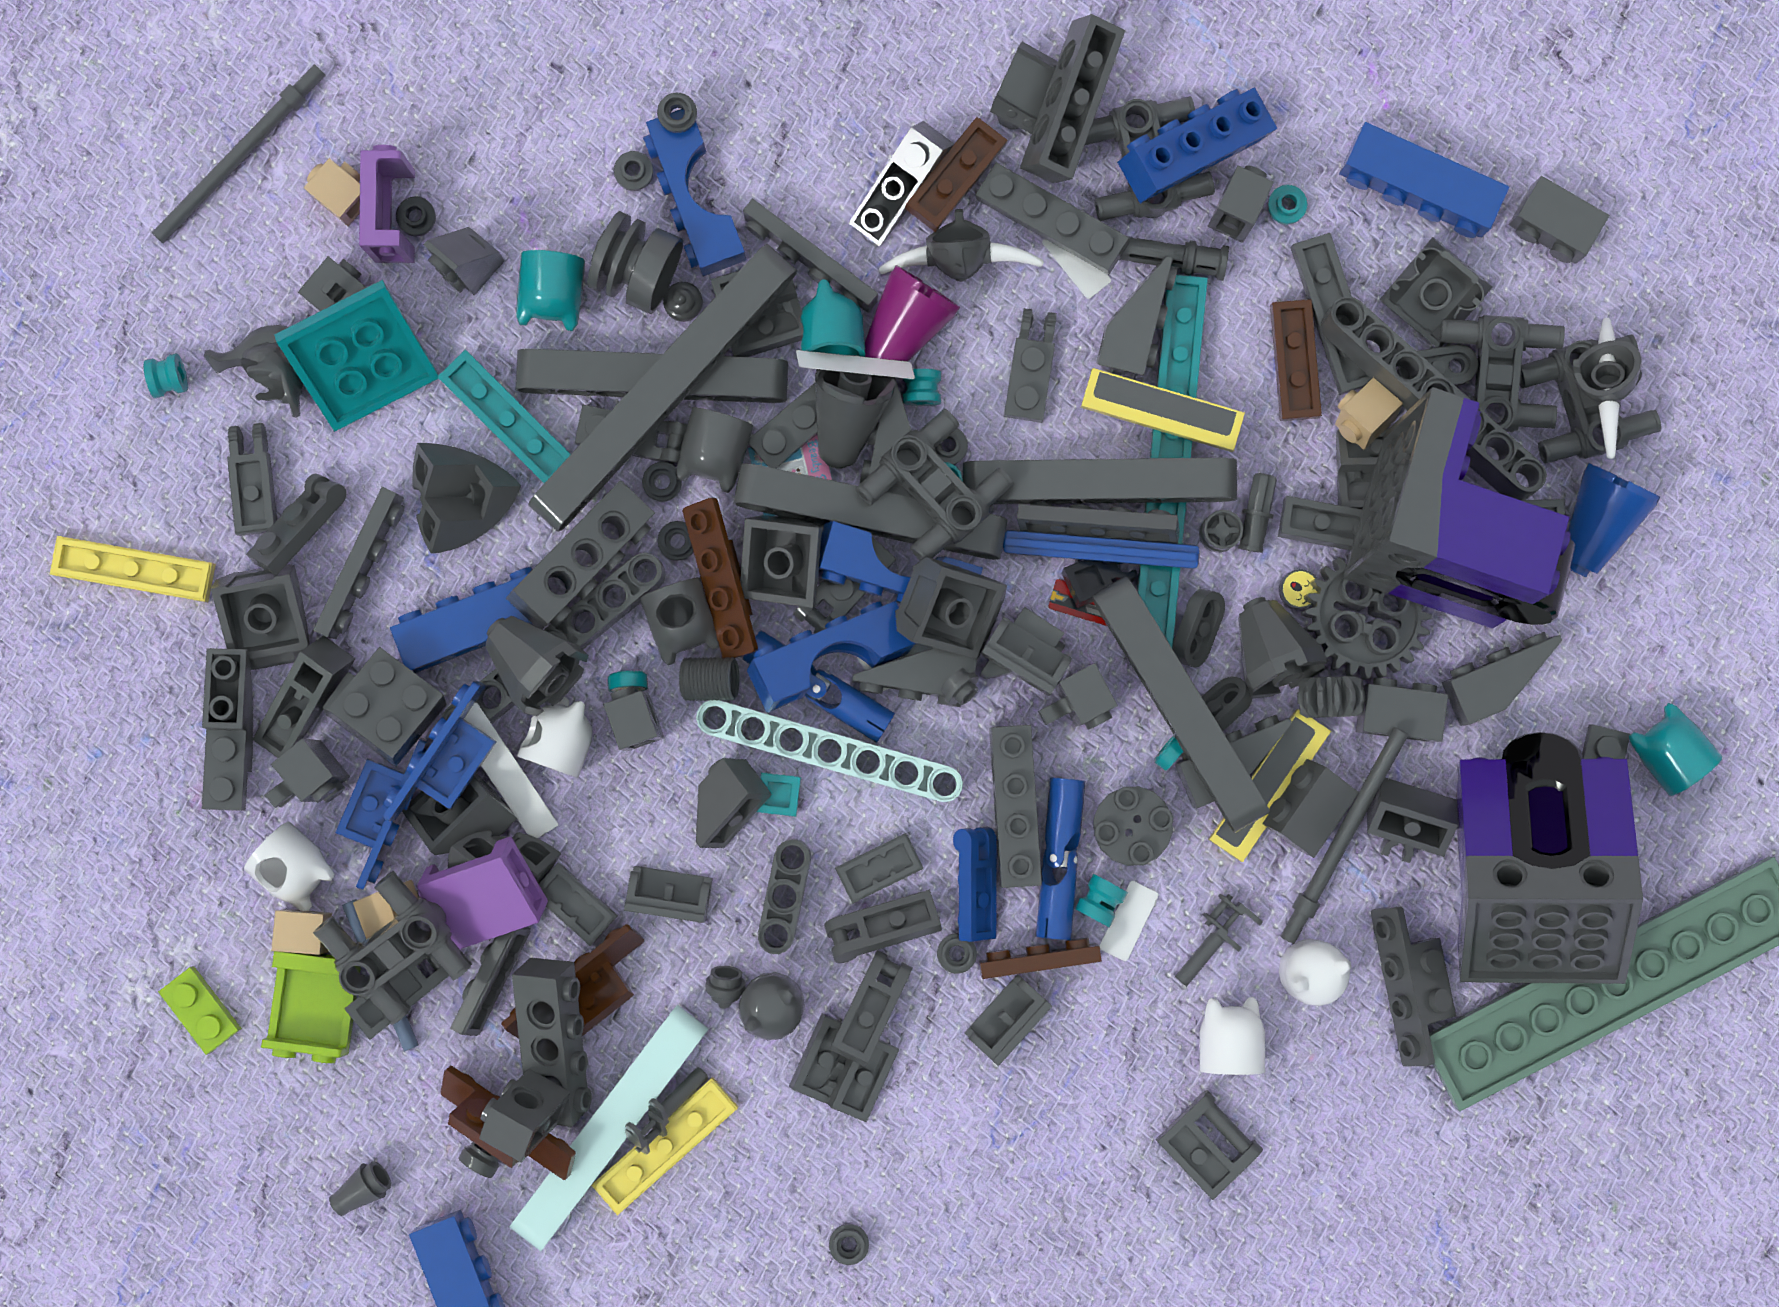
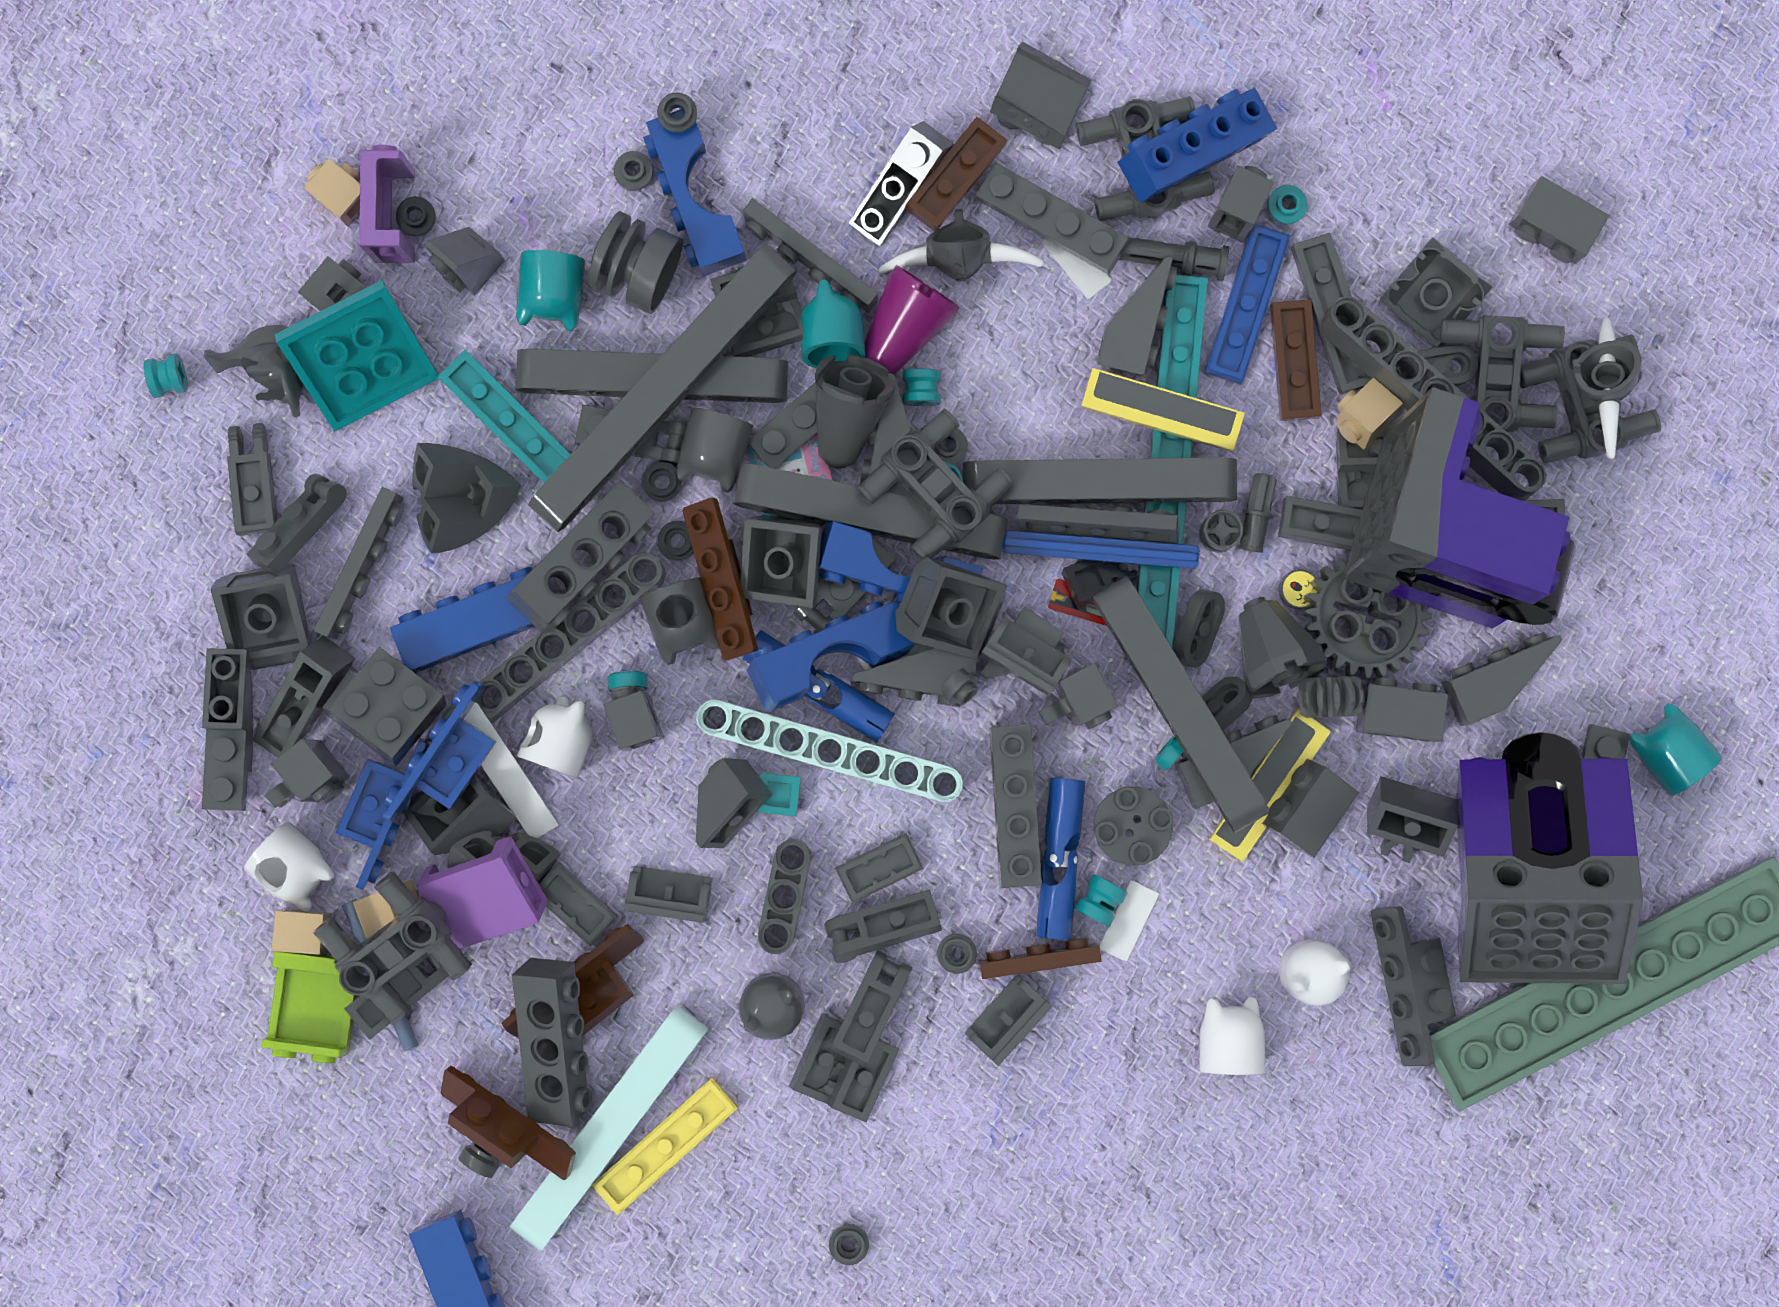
(132, 569): light yellow tile -> none
(199, 1010): lime plate -> none
(291, 98): dark grey bar -> none
(361, 1188): dark grey cone -> none
(484, 990): dark grey plate -> none
(523, 1114): dark grey brick -> none
(533, 663): dark grey cone -> none
(660, 1112): dark grey piece -> none
(682, 301): dark grey plate -> none
(709, 678): dark grey piece -> none
(725, 985): dark grey plate -> none
(855, 364): white sticker -> none
(977, 883): blue plate -> none
(1030, 371): dark grey hinge -> none
(1072, 99): dark grey brick -> none
(1199, 1155): dark grey plate -> none
(1215, 939): dark grey piece -> none
(1247, 304): none -> blue tile
(1307, 903): dark grey bar -> none
(1423, 181): blue brick -> none
(1605, 517): blue cone -> none

